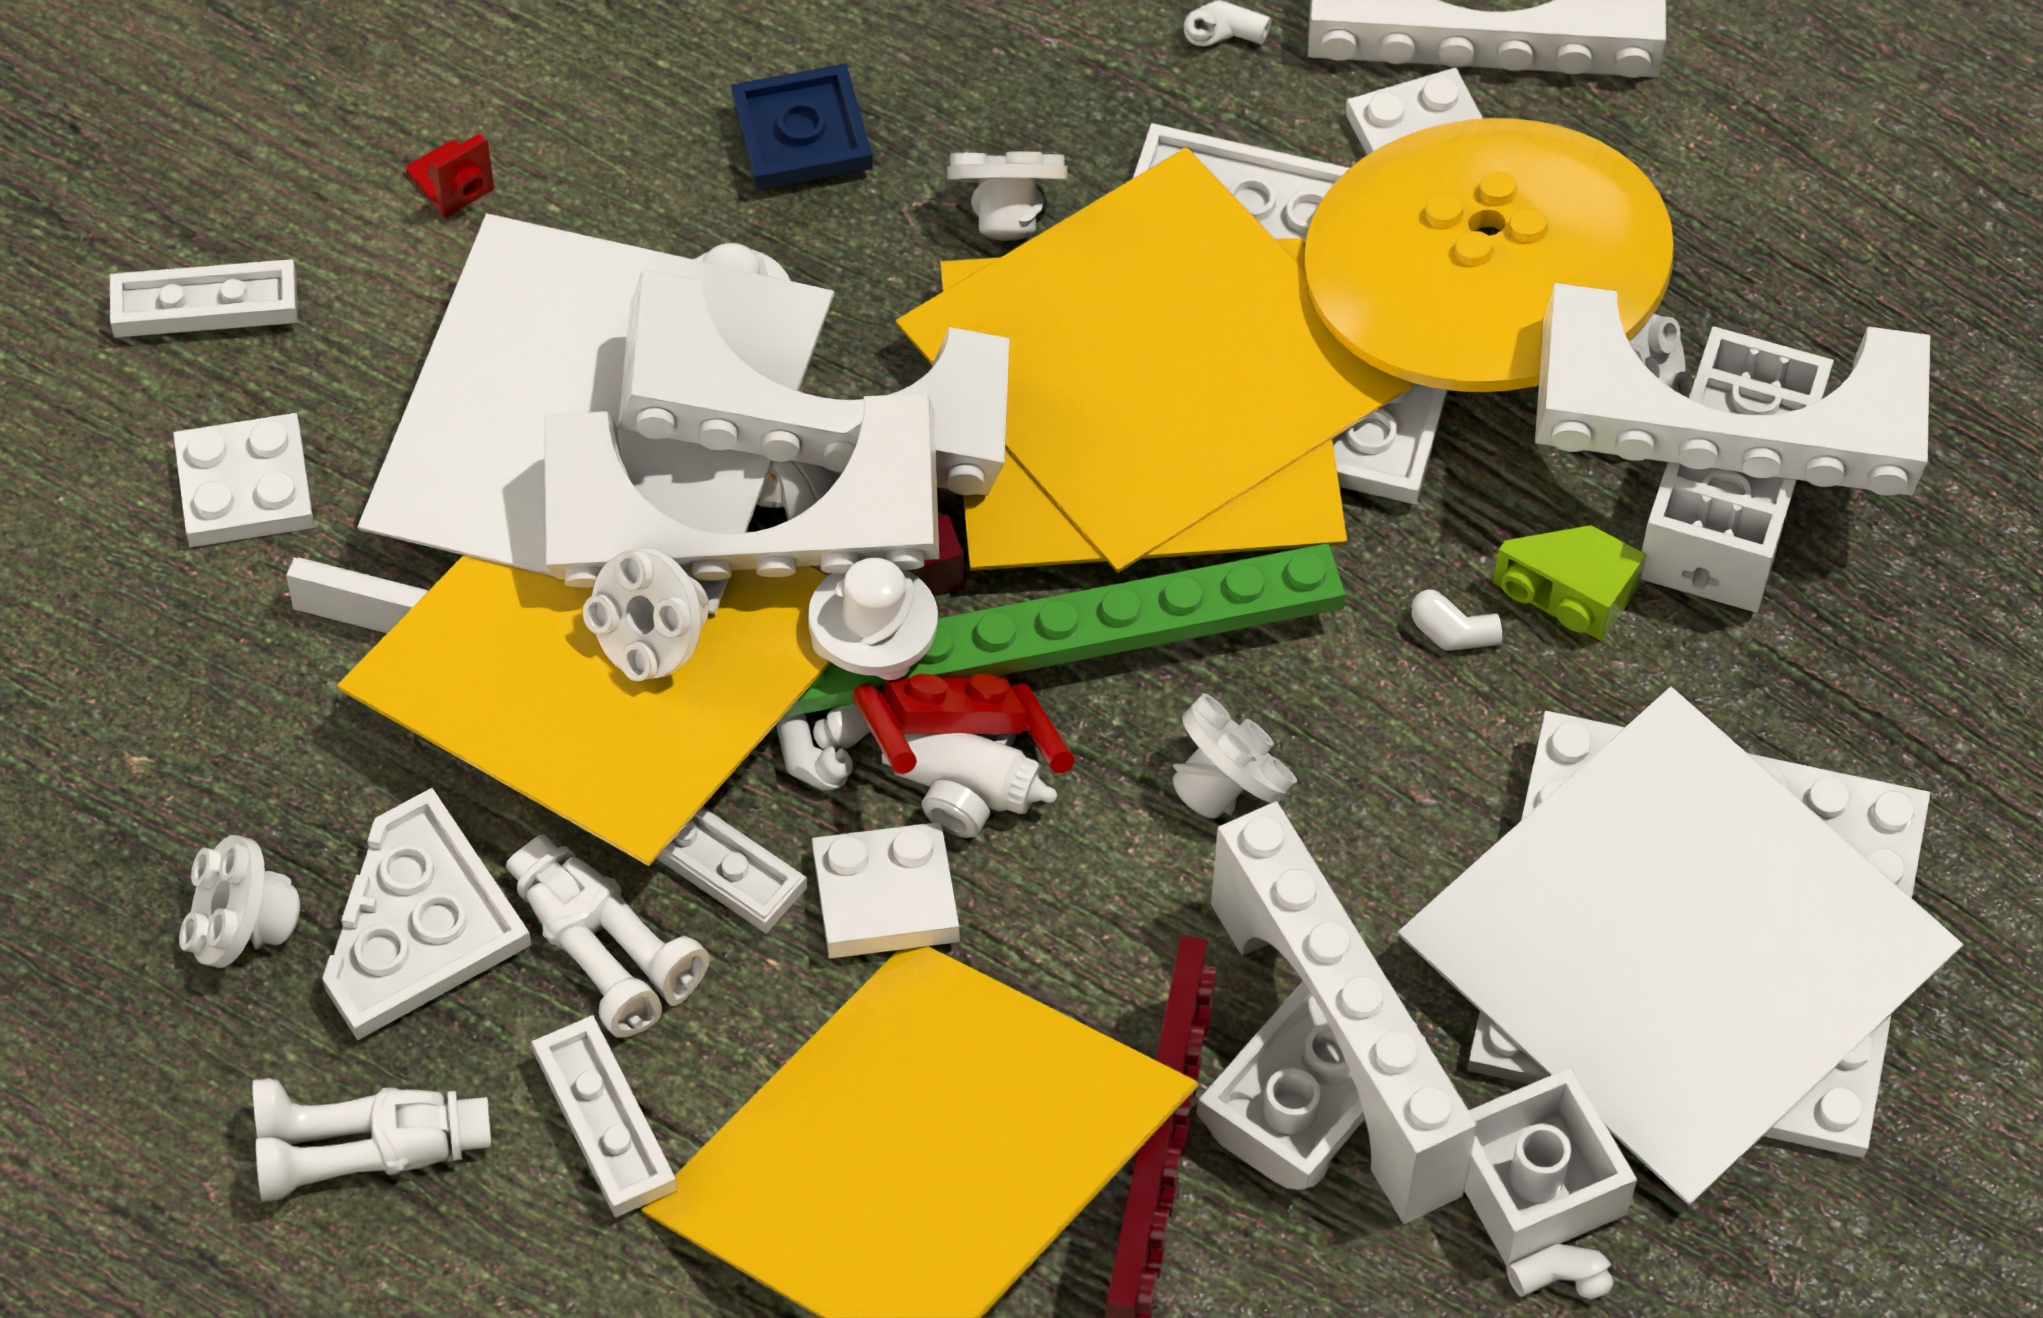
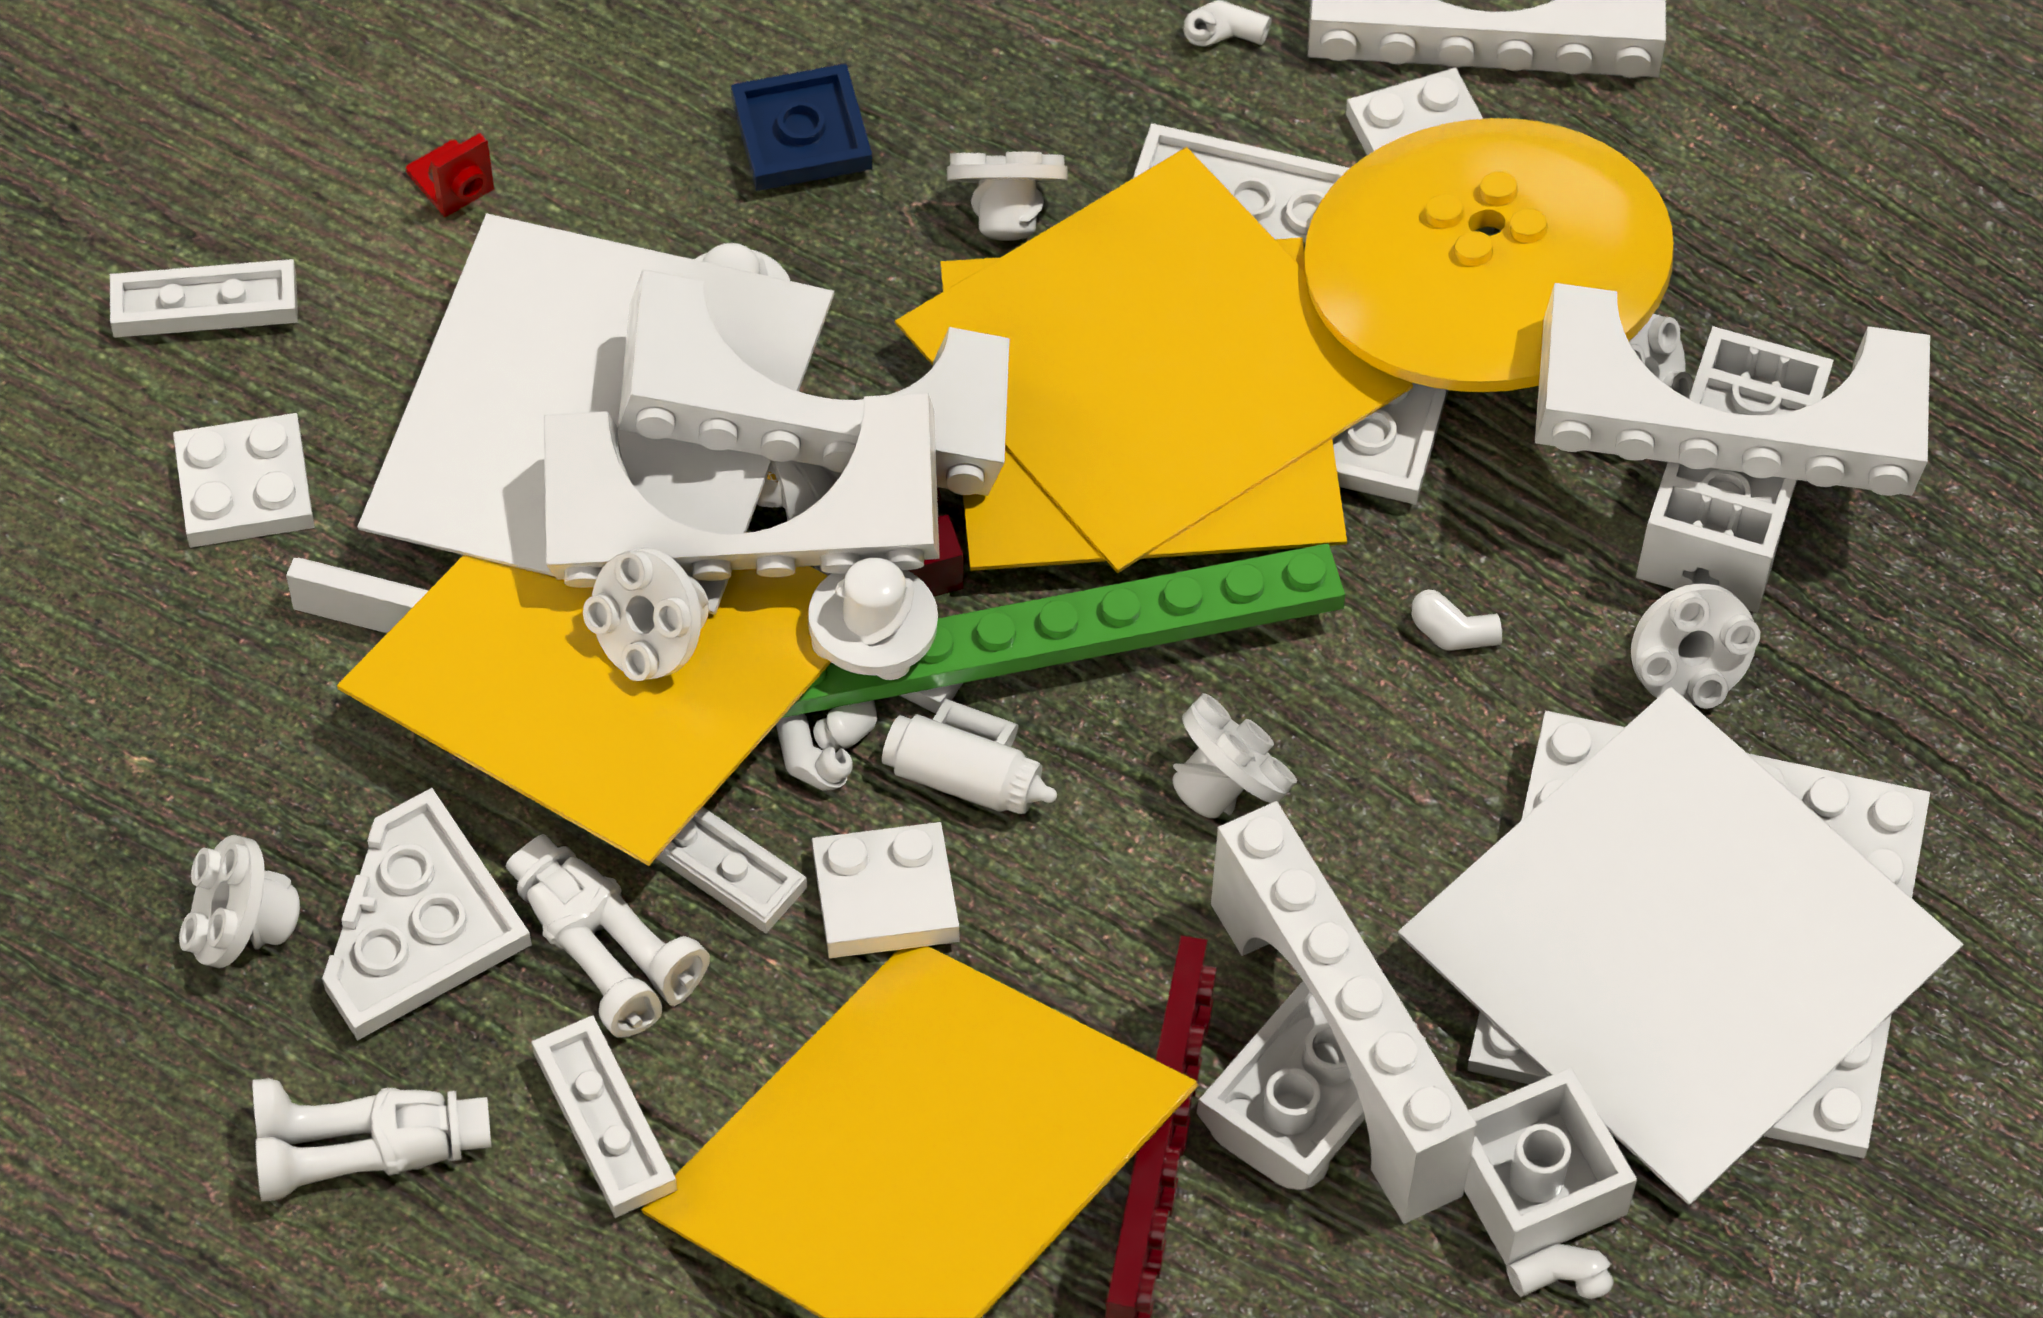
(955, 706): red plate -> none
(956, 808): white tile -> none
(1573, 575): lime slope -> none
(1696, 643): none -> white plate

